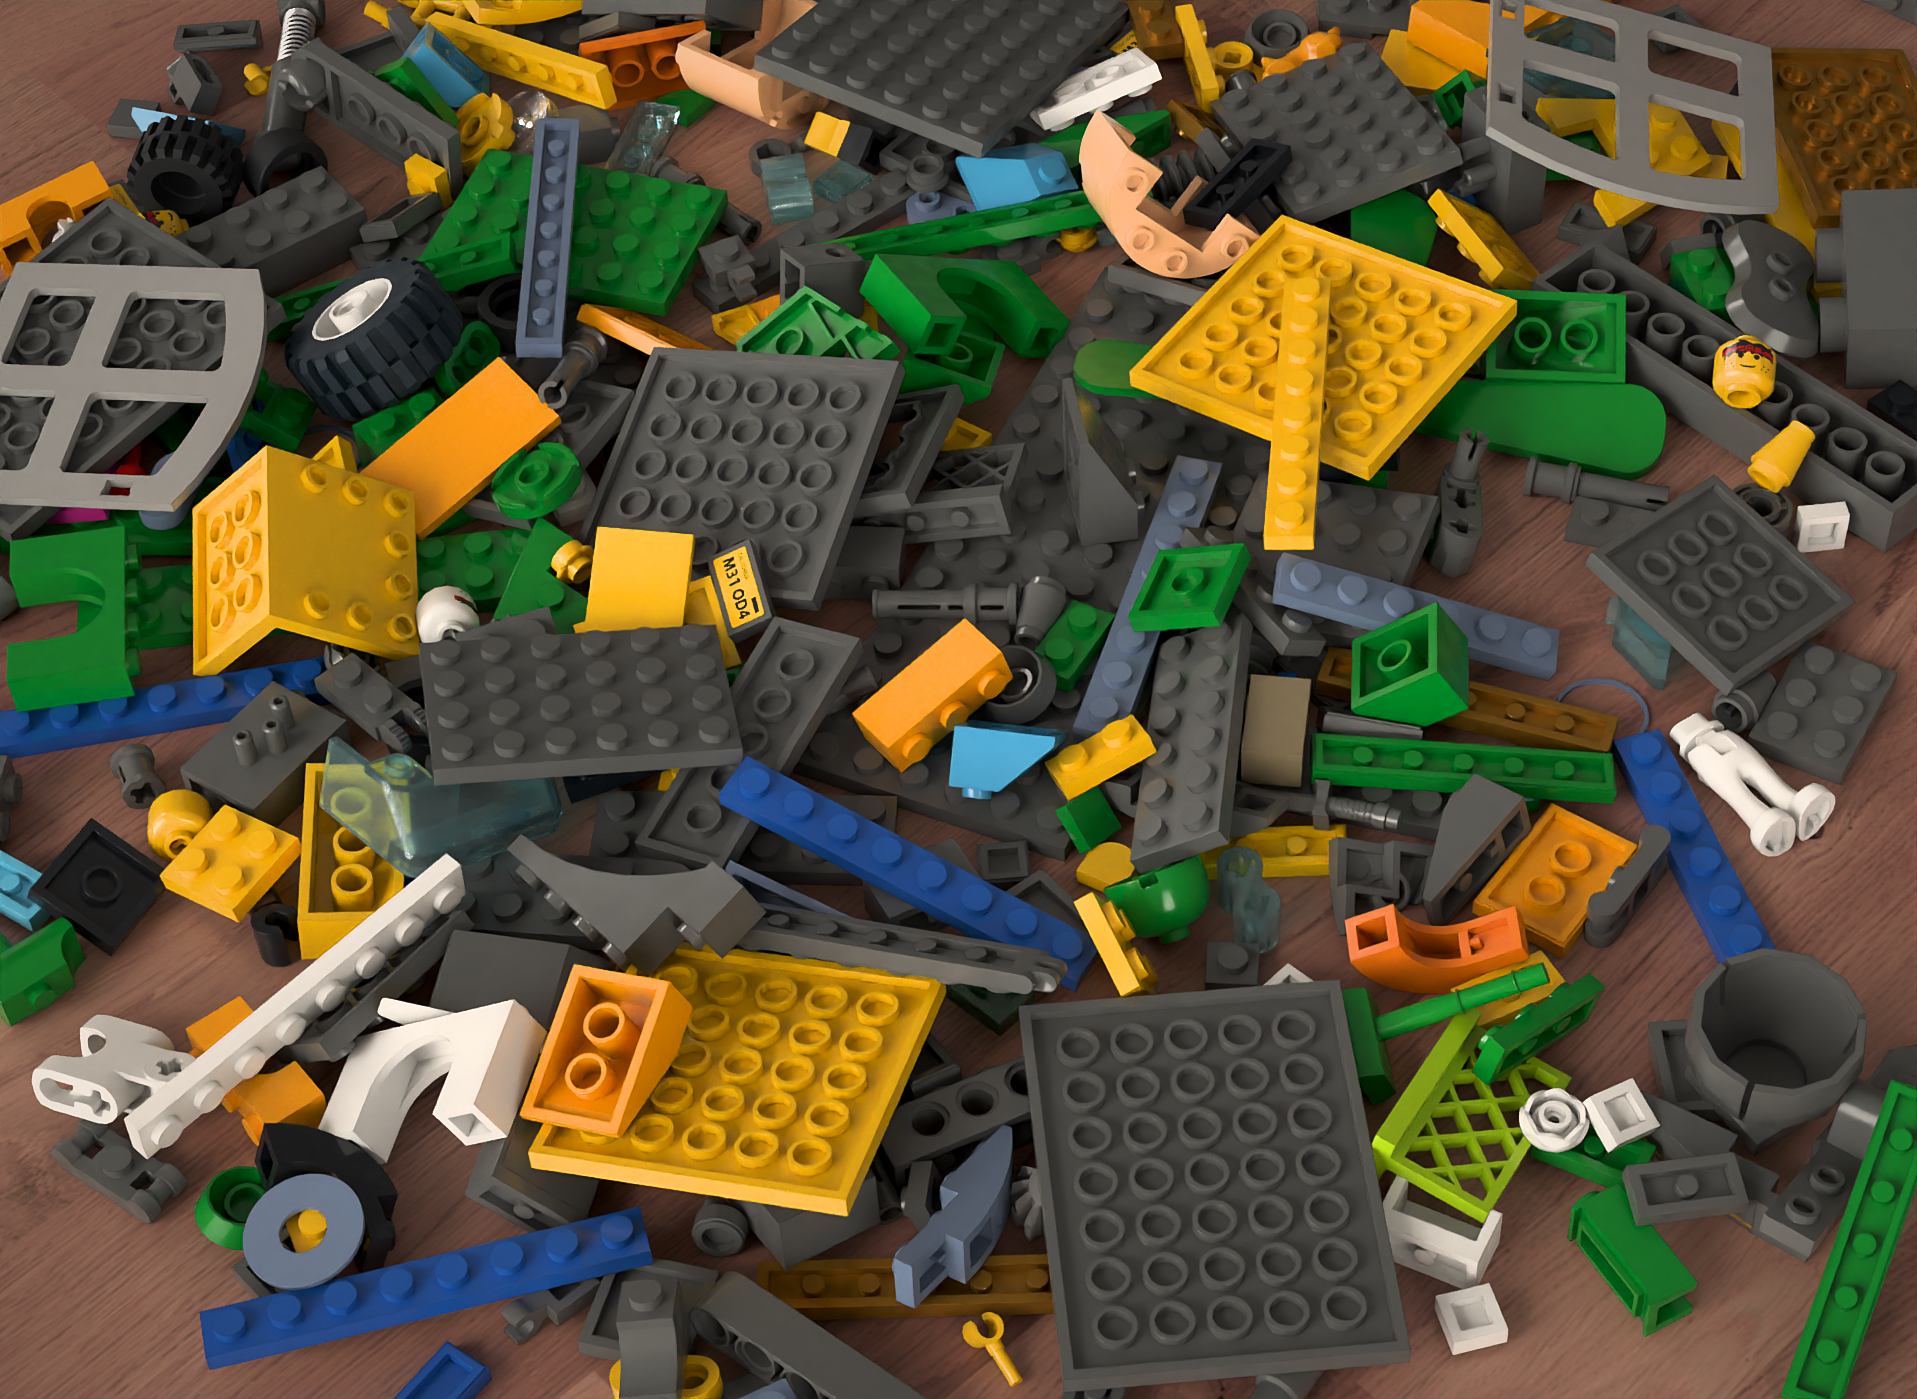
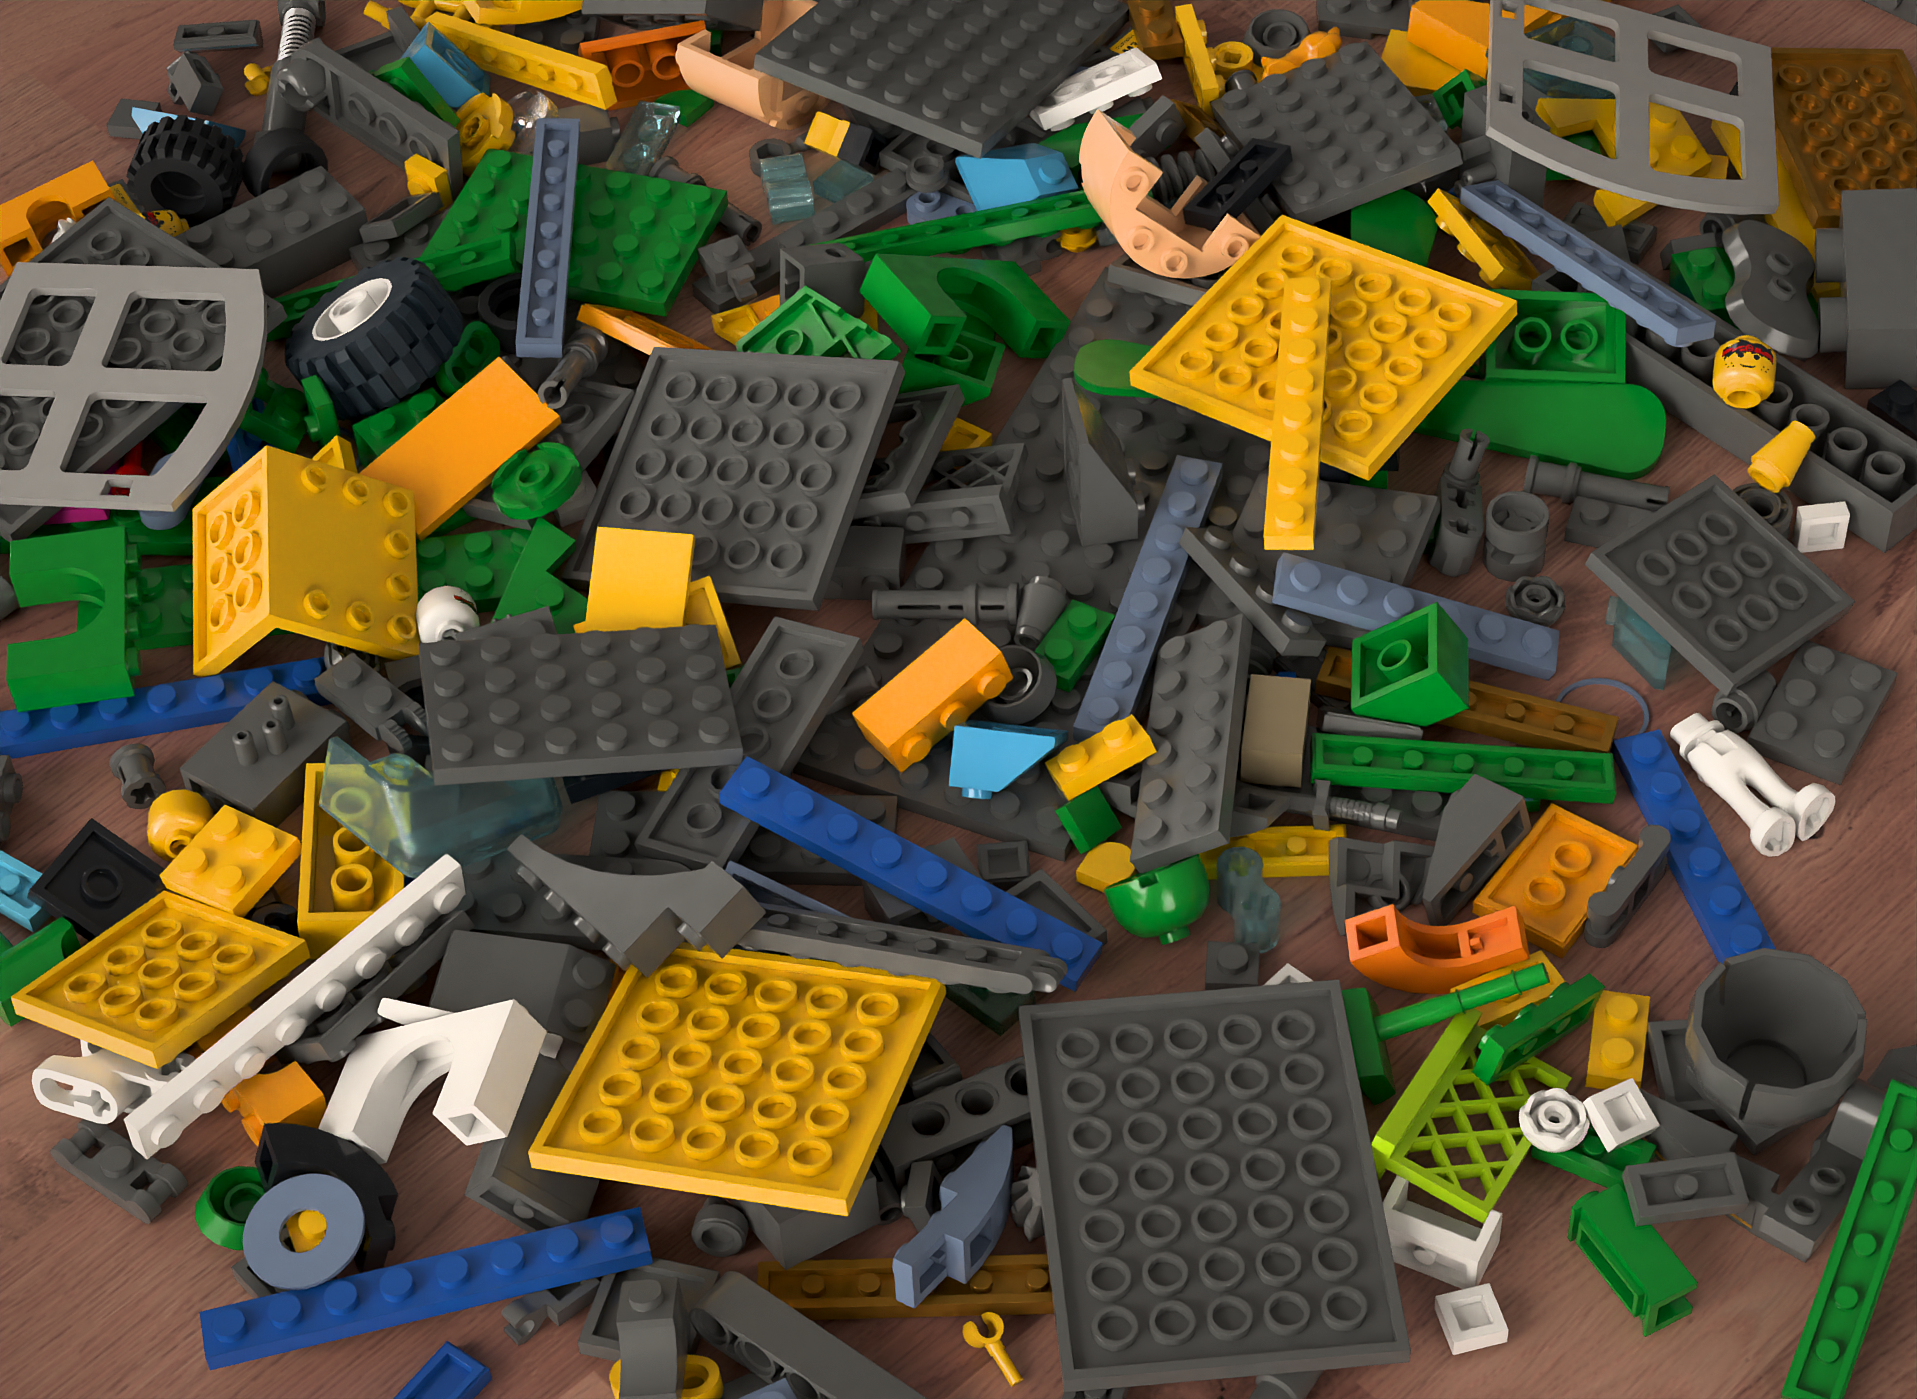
(160, 978): none -> yellow plate
(322, 421): none -> green plate
(573, 562): yellow plate -> none
(606, 1050): light orange slope -> none
(614, 25): dark grey tile -> none
(742, 590): tile -> none
(1111, 935): yellow plate -> none
(1157, 128): none -> dark grey plate
(1189, 587): green plate -> none
(1515, 535): none -> dark grey wheel
(1535, 600): none -> dark grey plate
(1589, 264): none -> sand blue plate
(1617, 1039): none -> yellow plate

